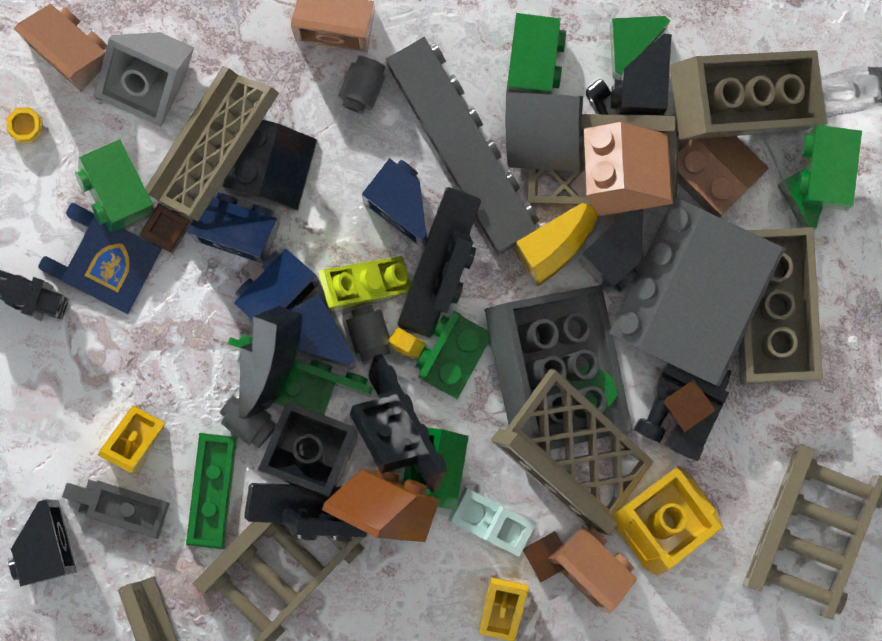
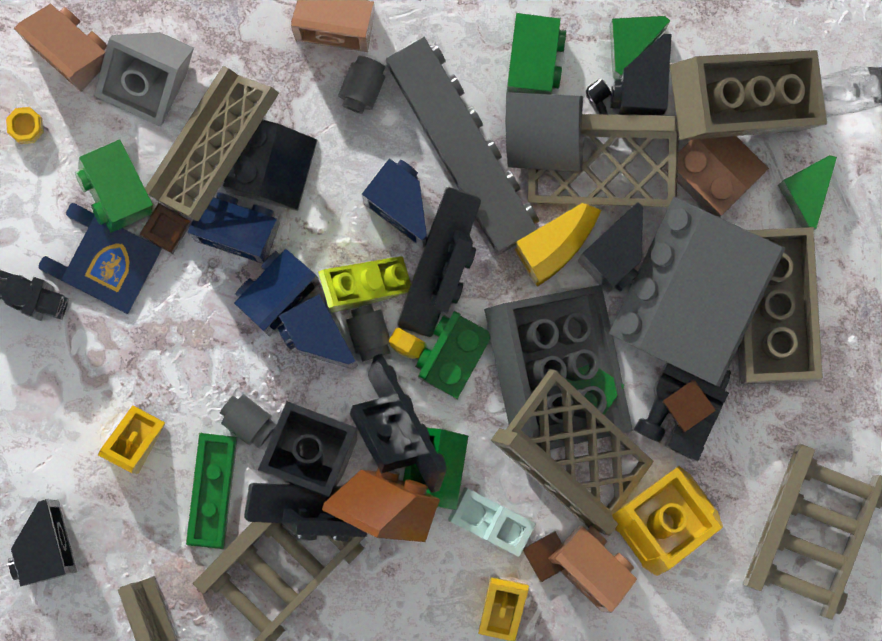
(119, 507): dark grey hinge -> none
(268, 359): black slope -> none
(313, 383): green bracket -> none
(627, 168): nougat slope -> none
(830, 167): green brick -> none

